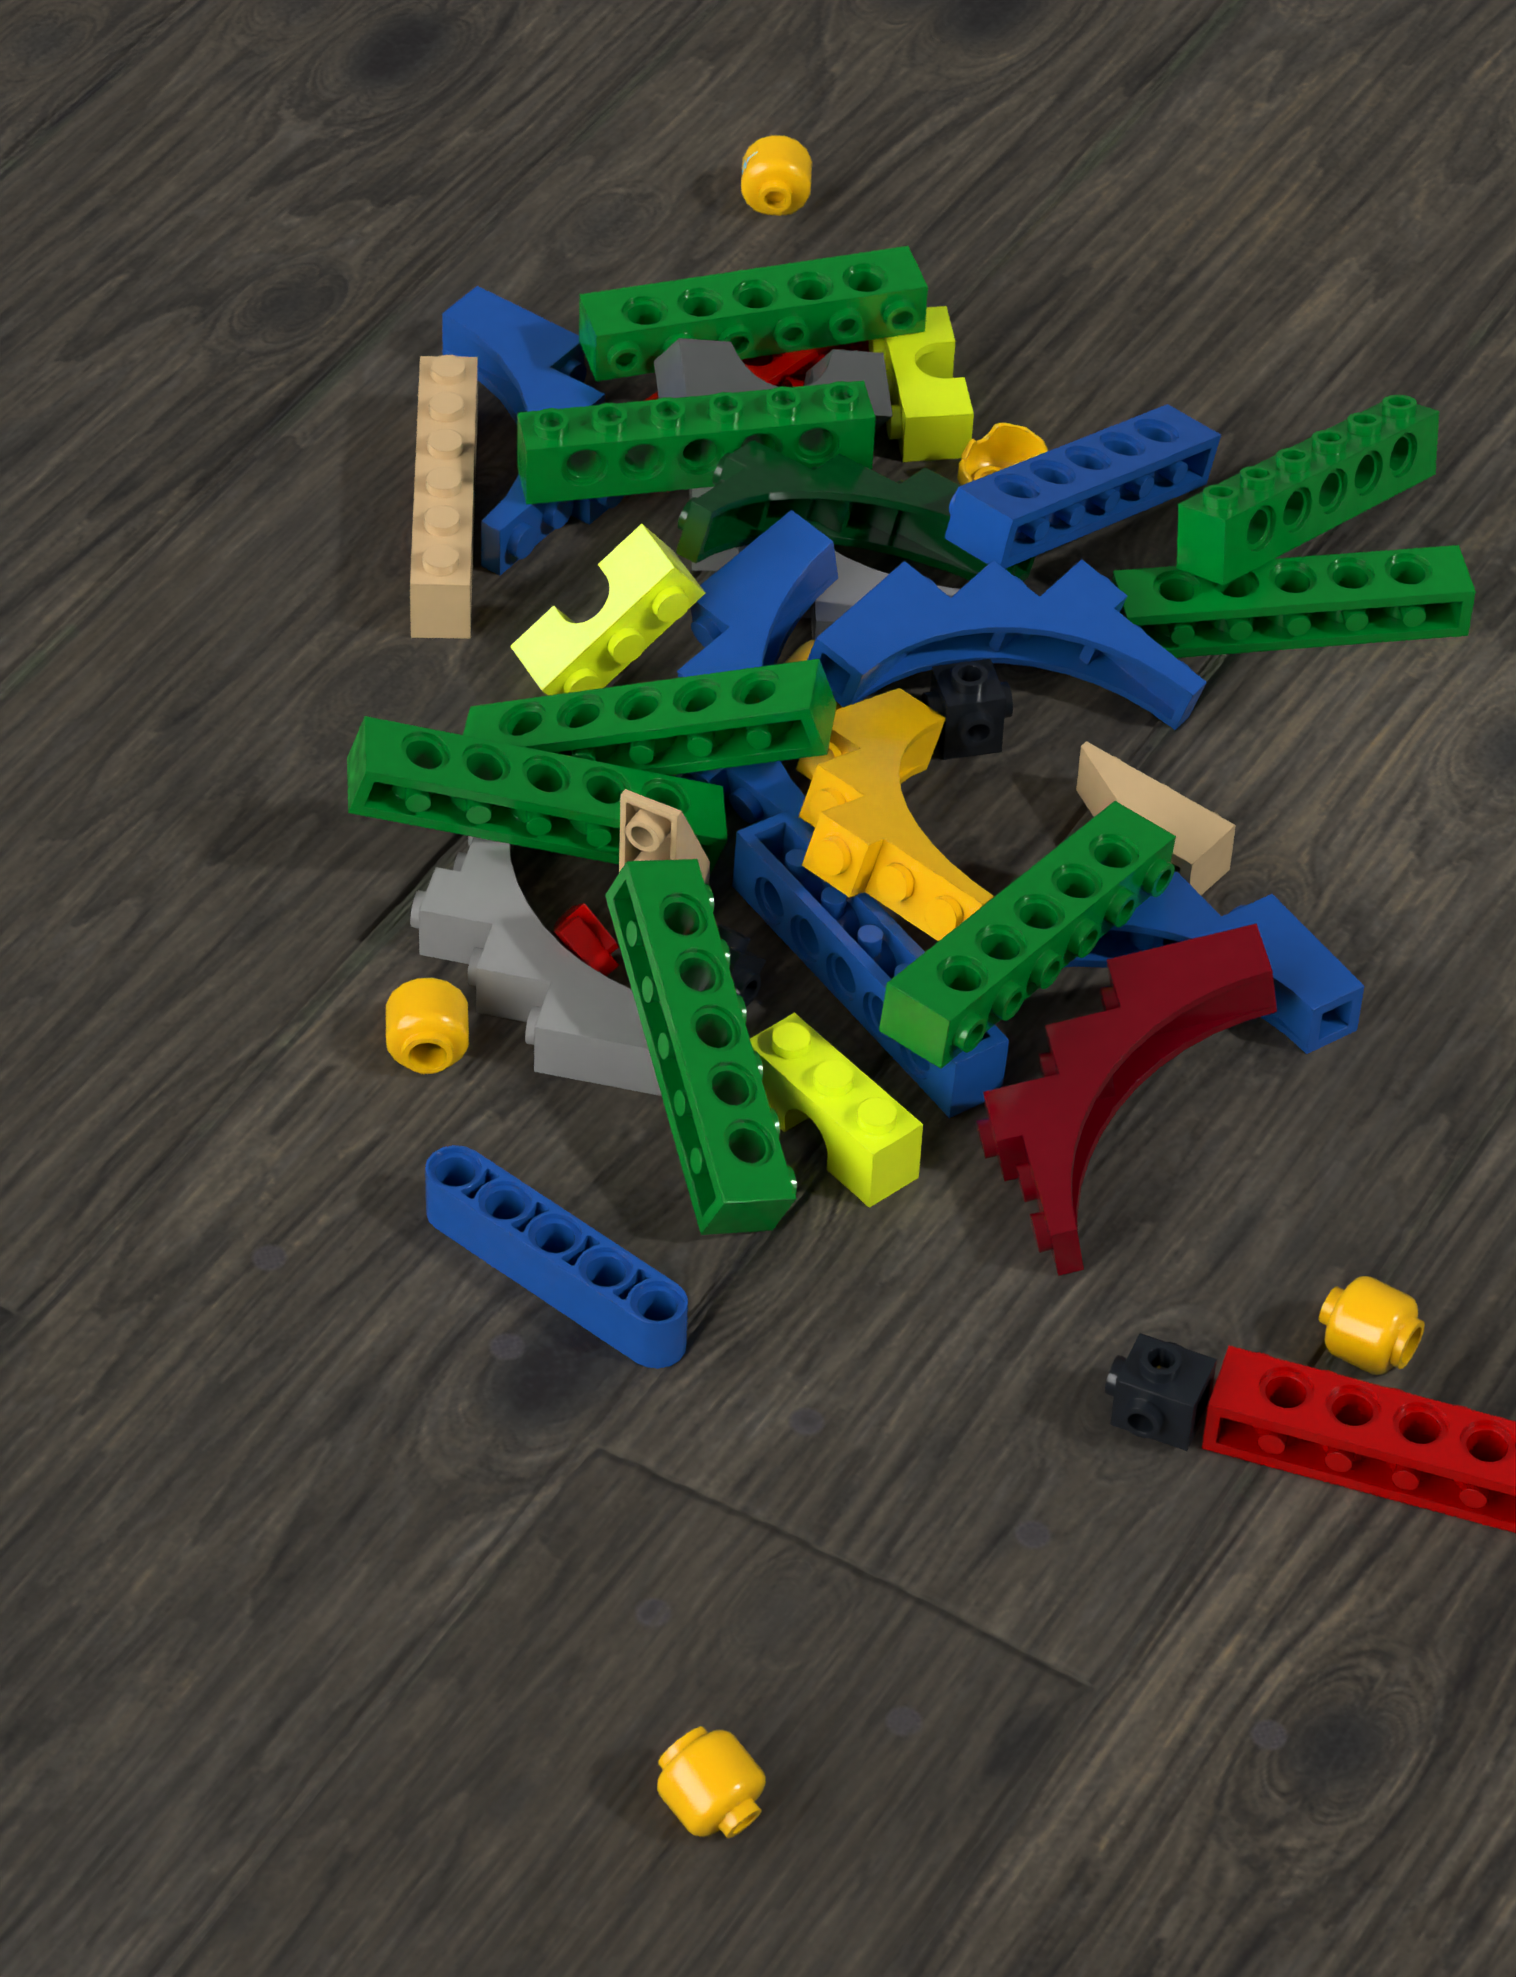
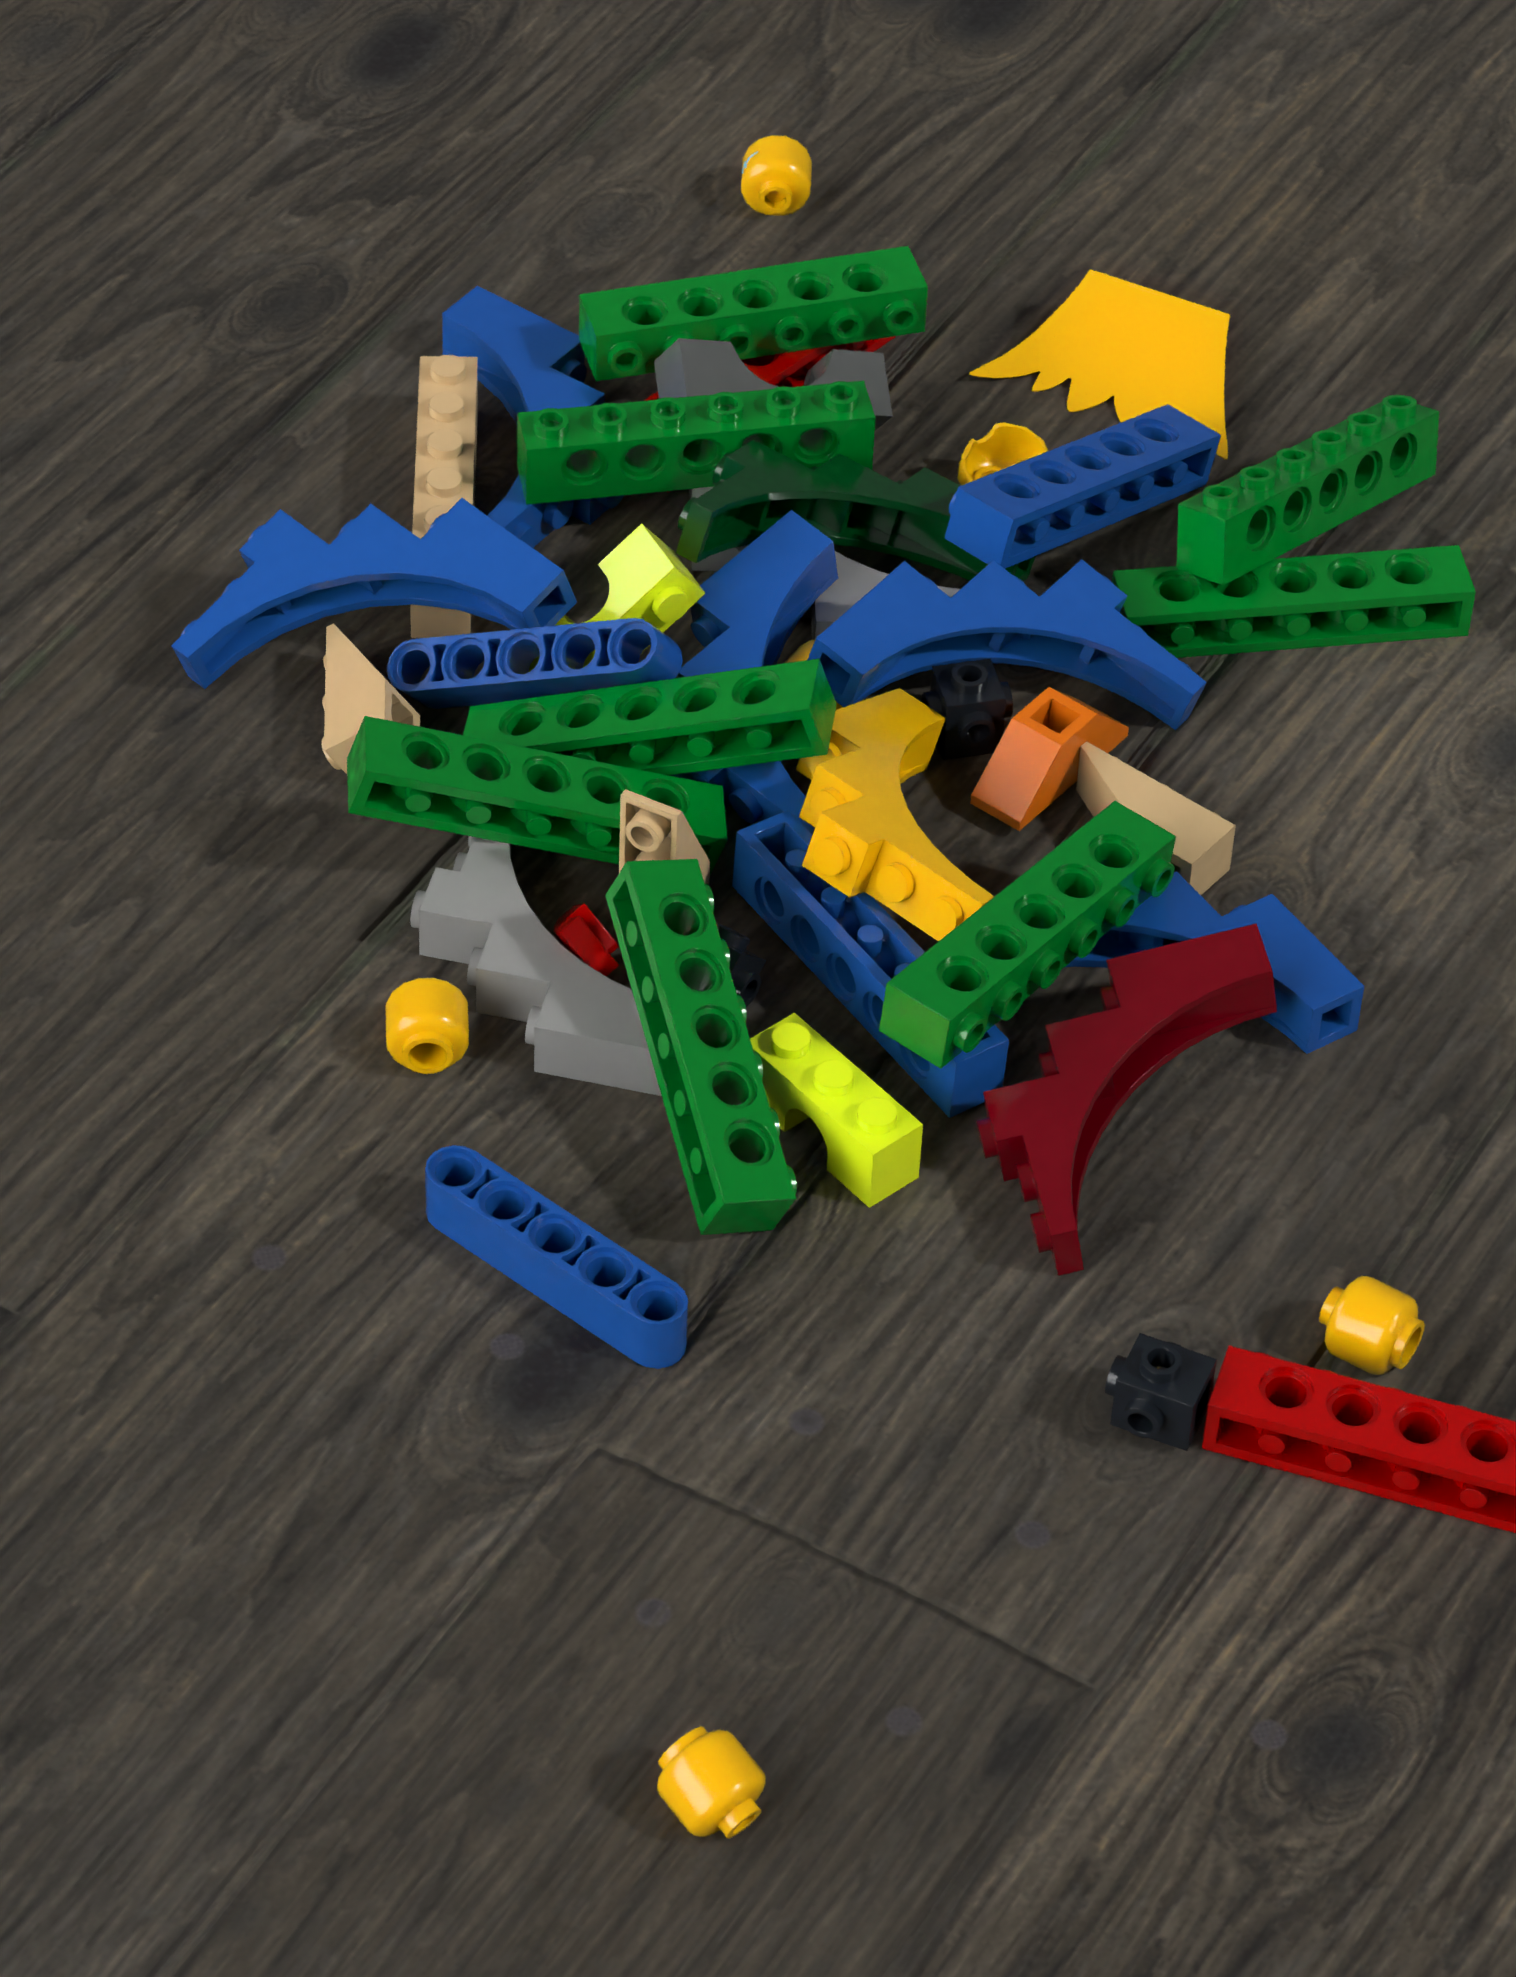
(355, 691): none -> tan slope
(374, 562): none -> blue arch
(511, 652): none -> blue beam
(927, 404): neon yellow arch -> none
(1041, 756): none -> orange slope
(1128, 346): none -> yellow piece

